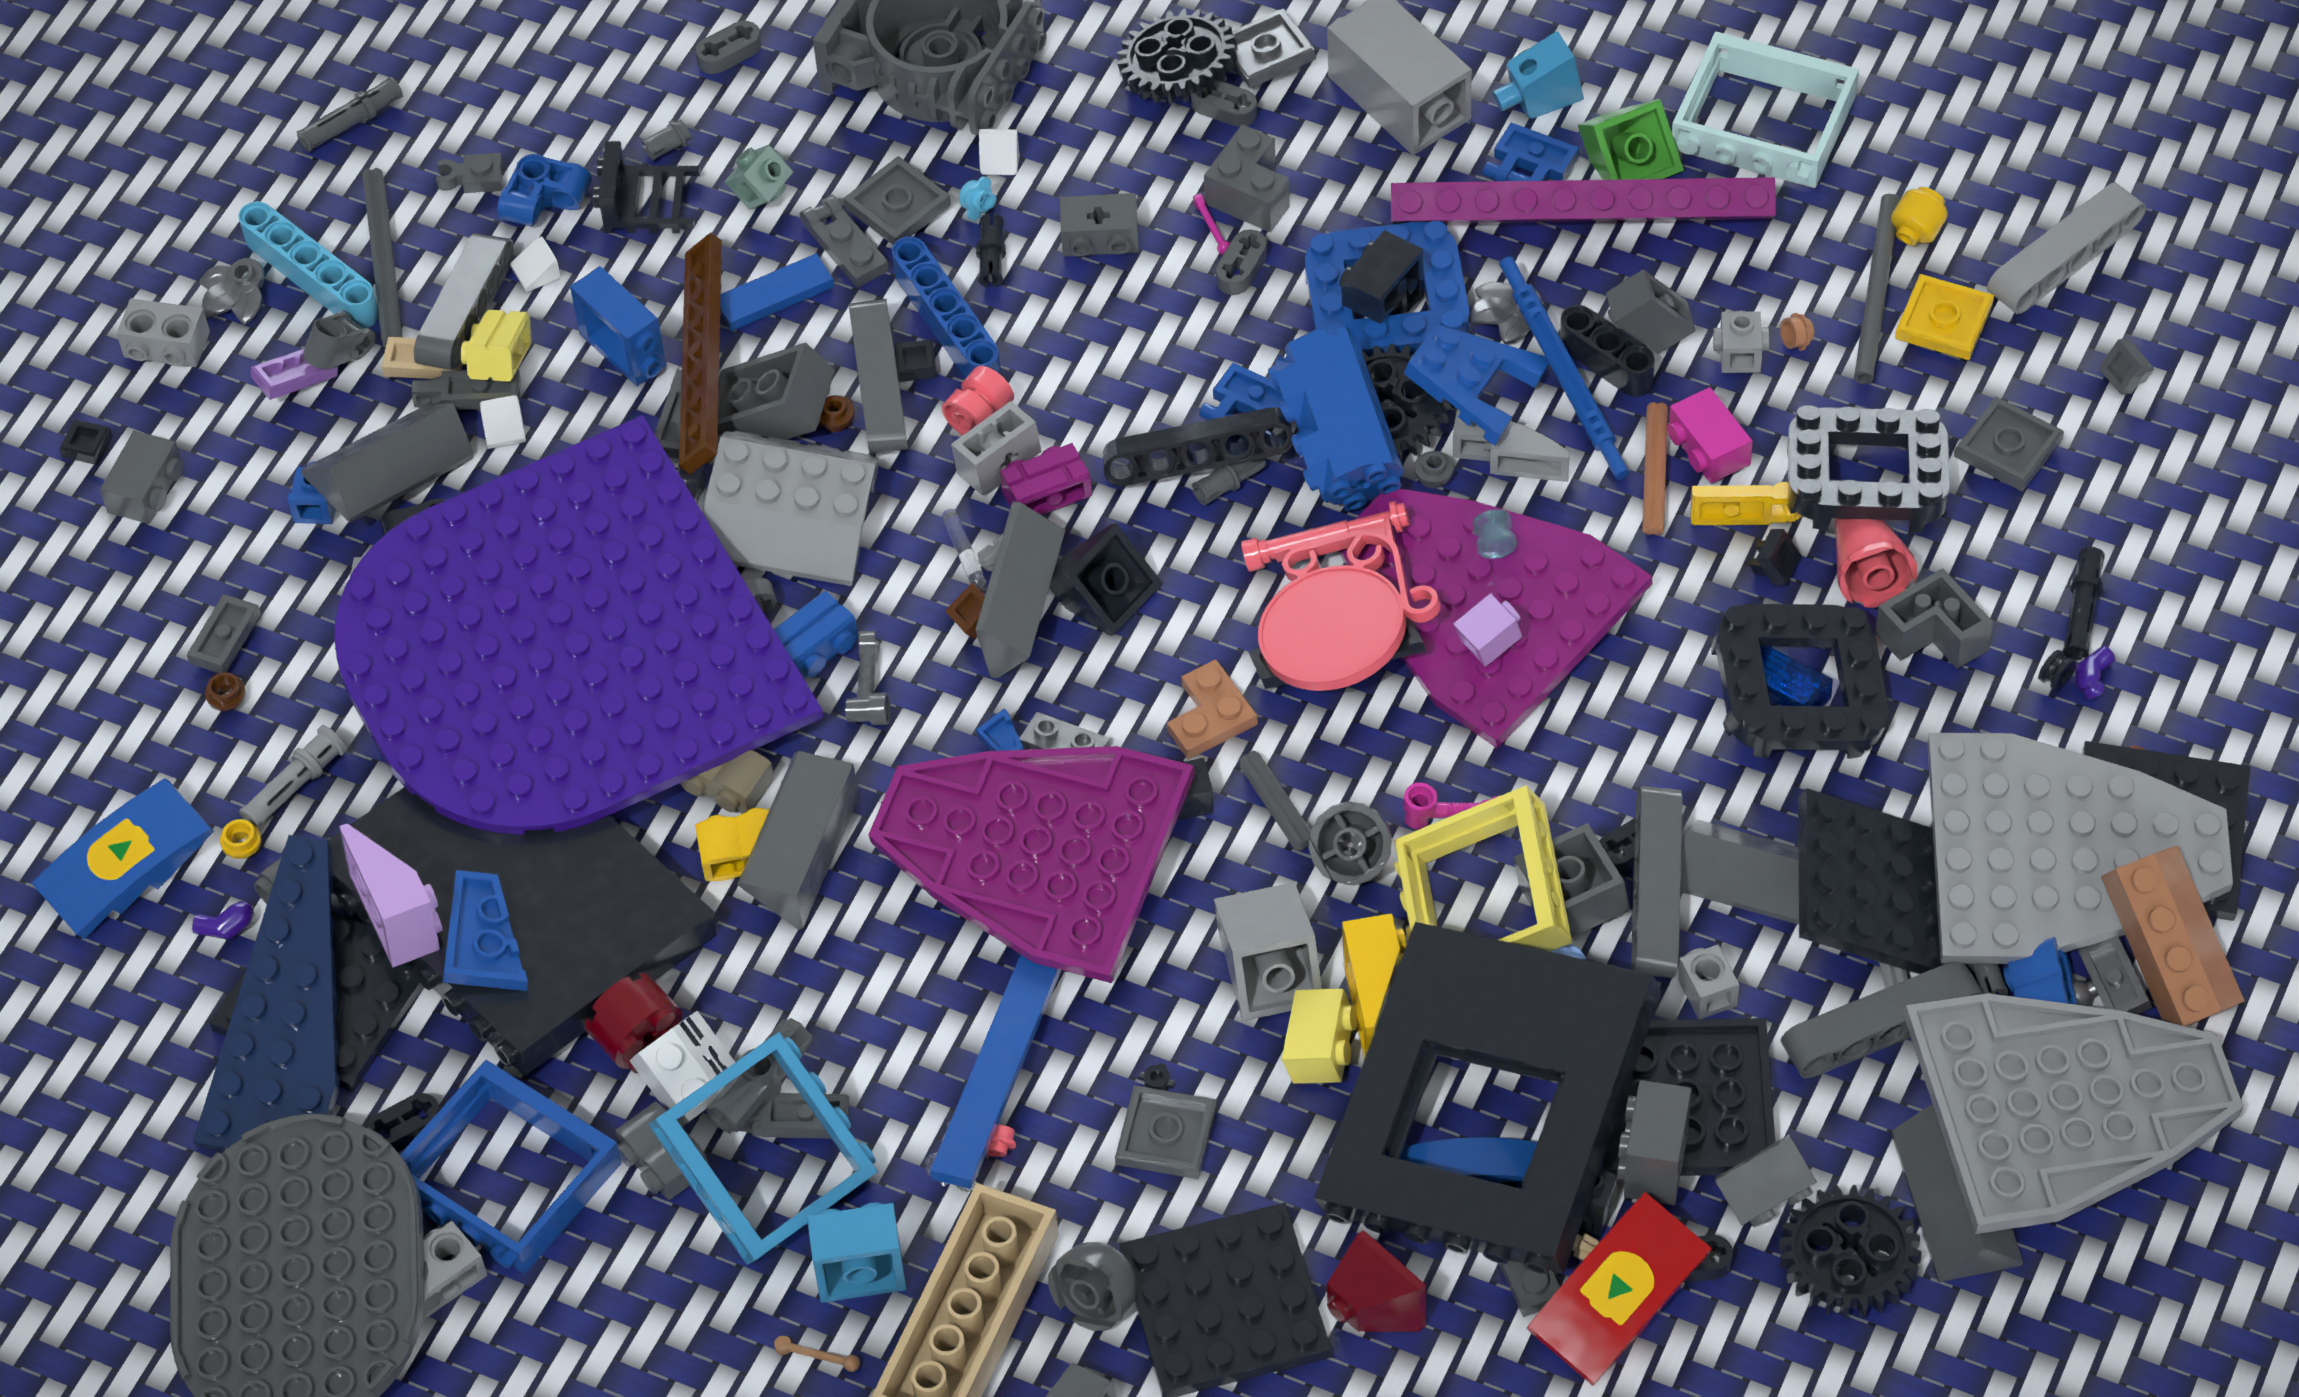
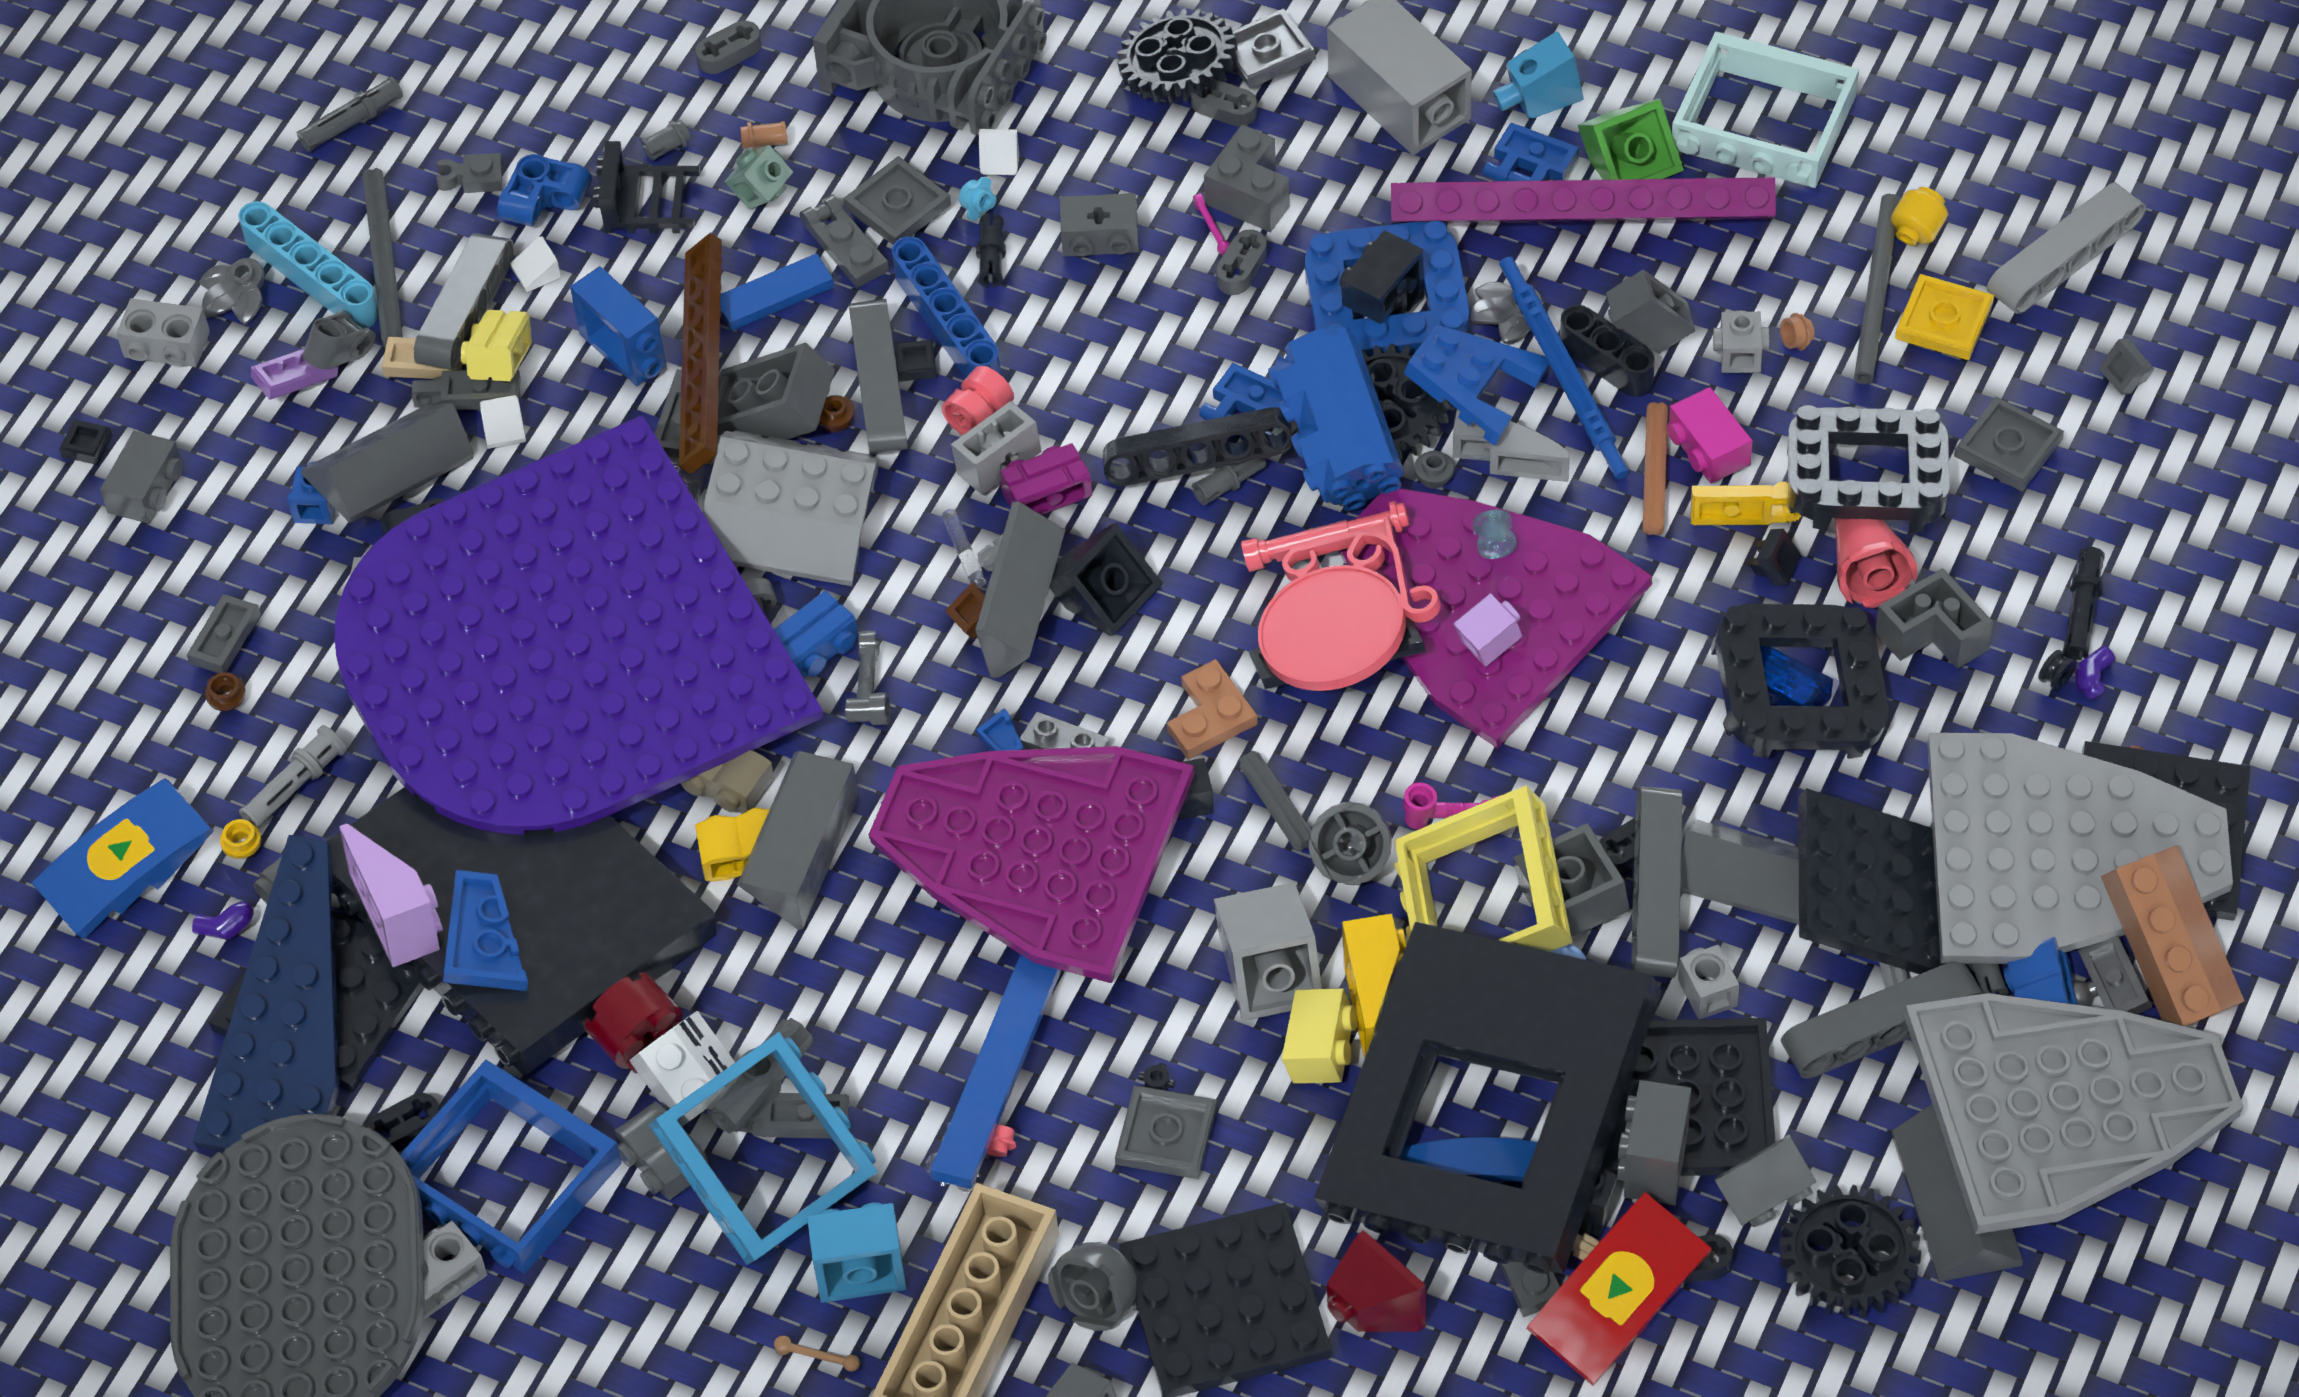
(763, 135): none -> nougat pin

